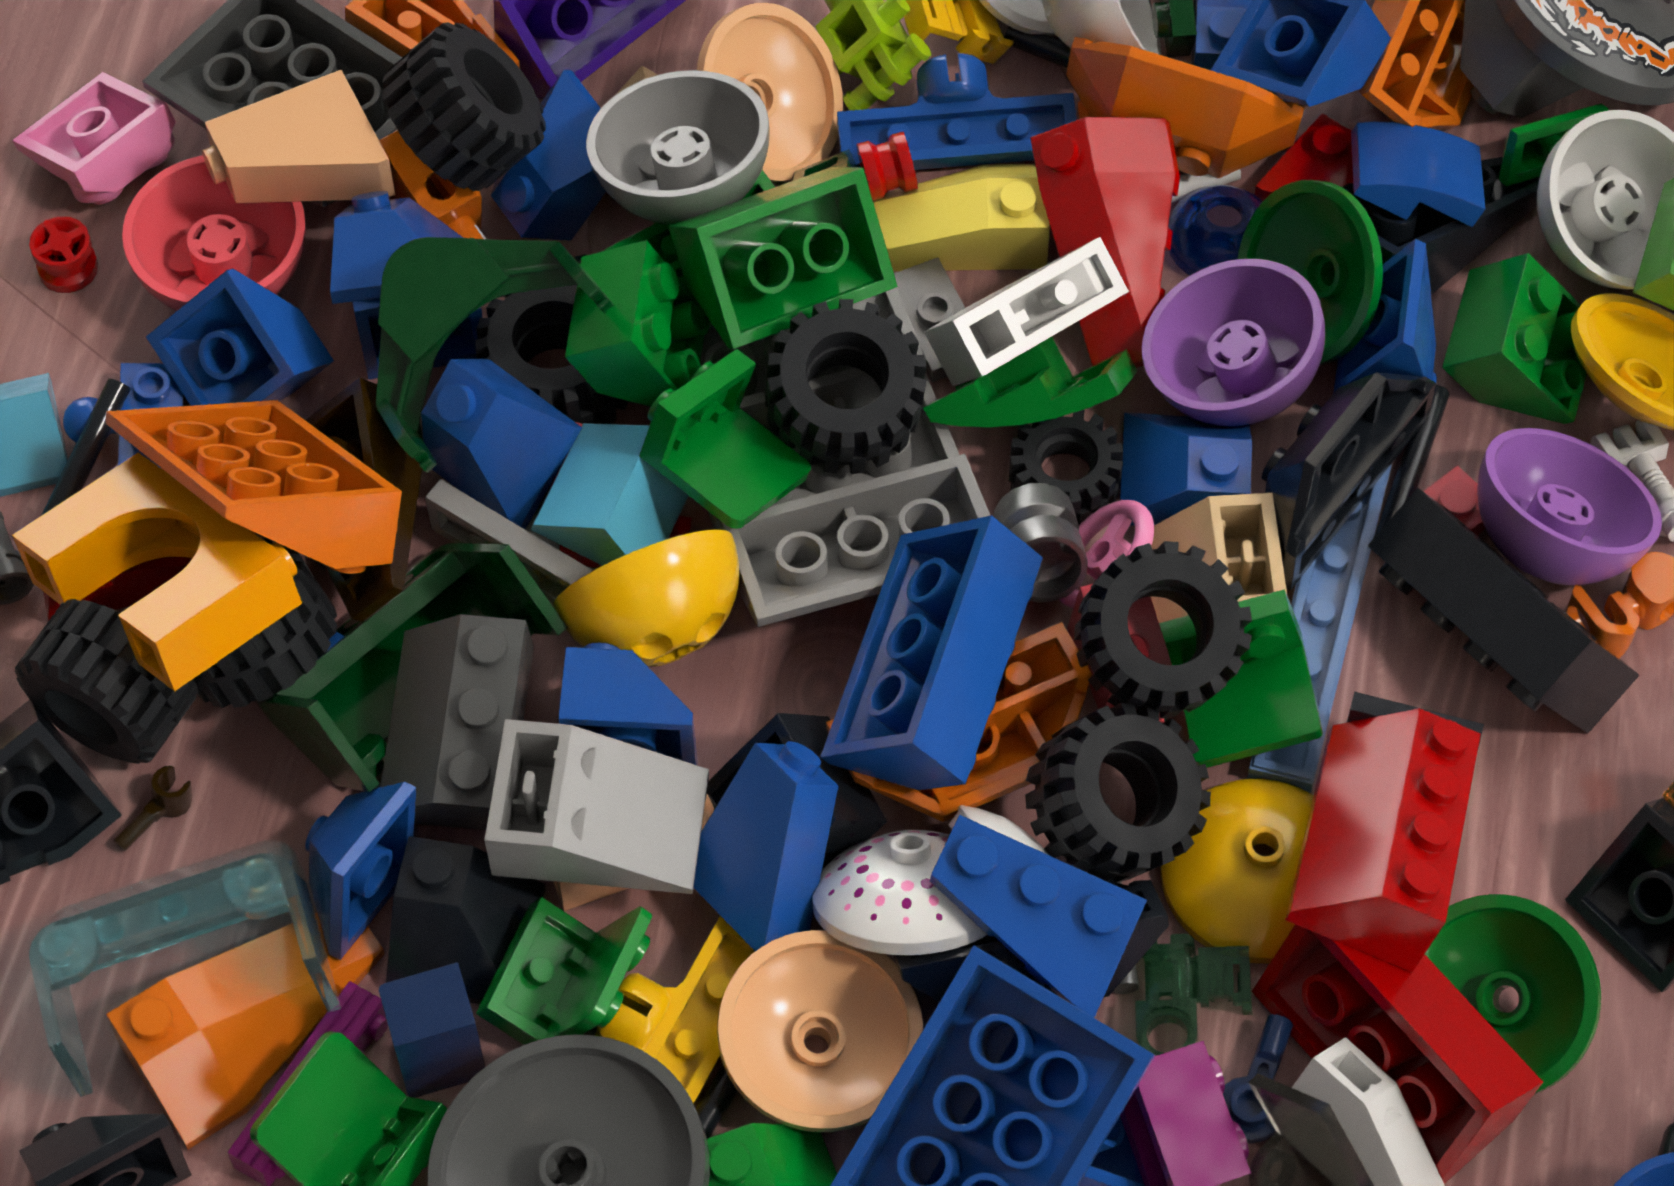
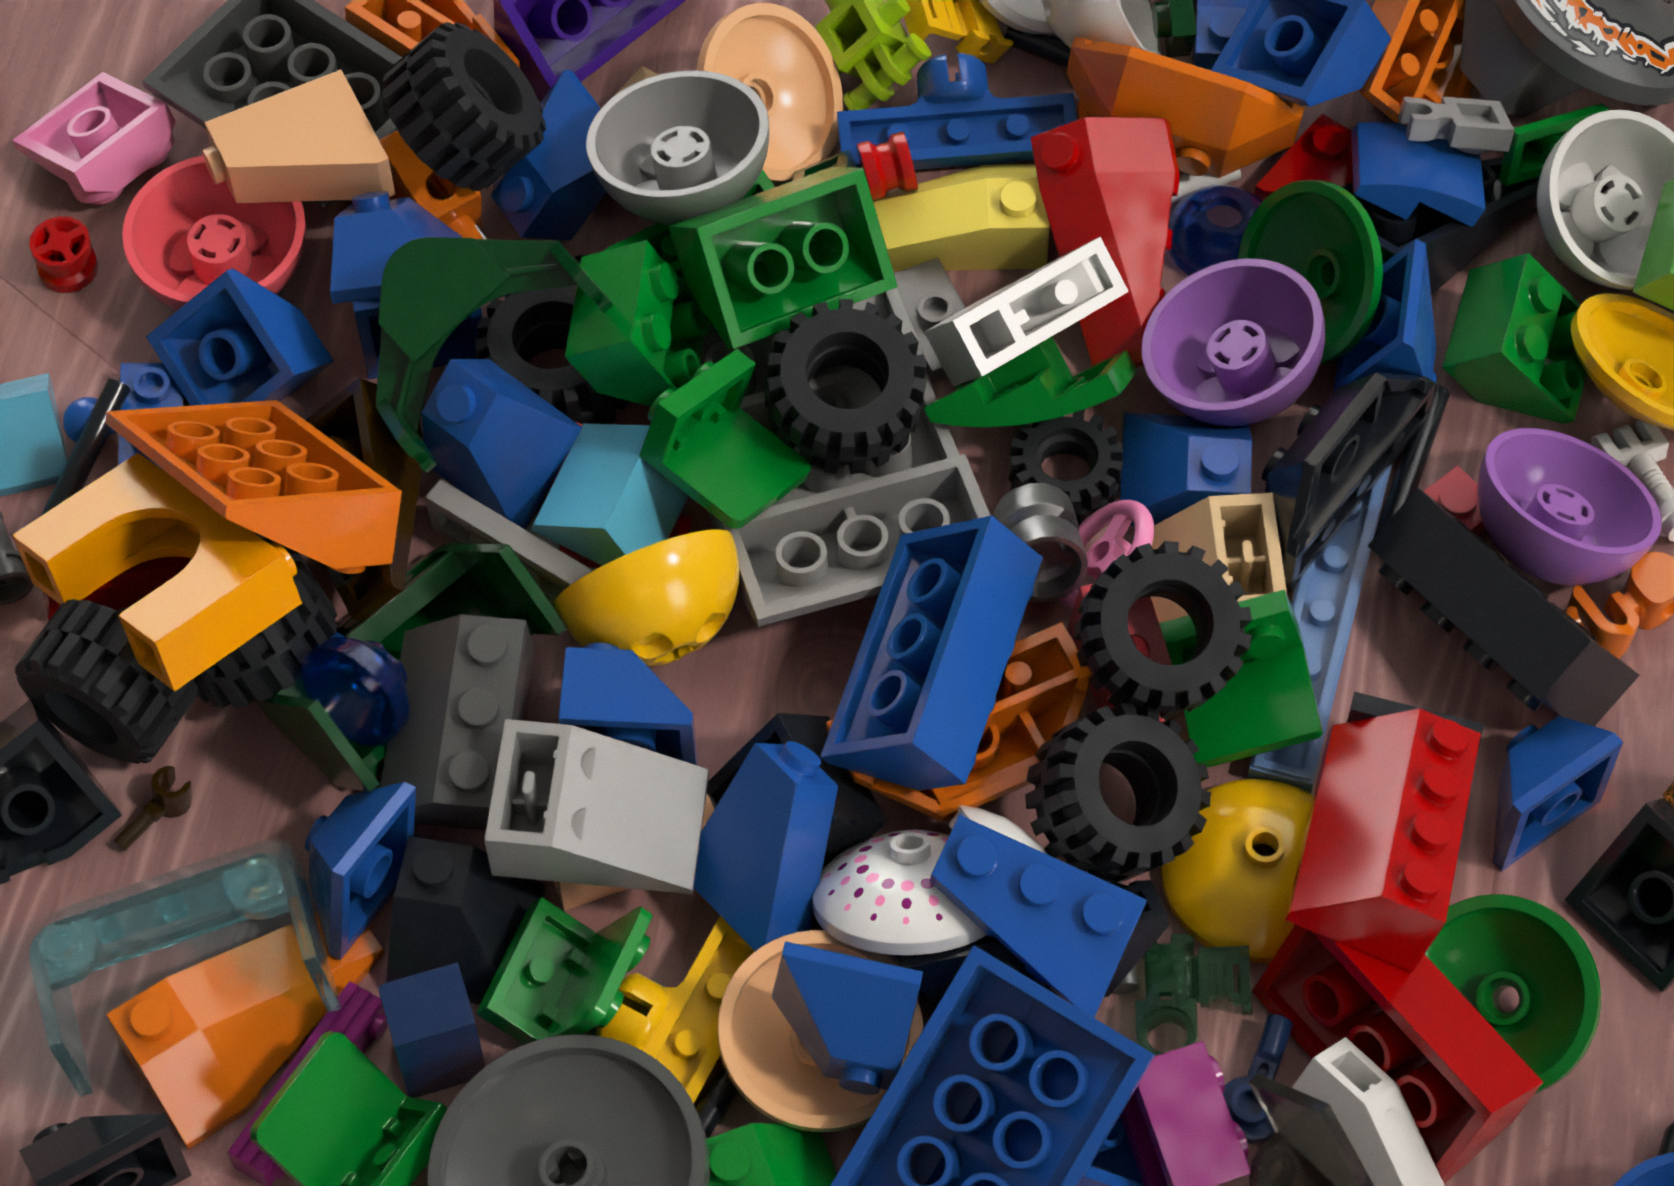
(358, 688): none -> clear blue piece
(848, 1013): none -> blue slope
(1464, 122): none -> light grey plate
(1549, 783): none -> blue slope

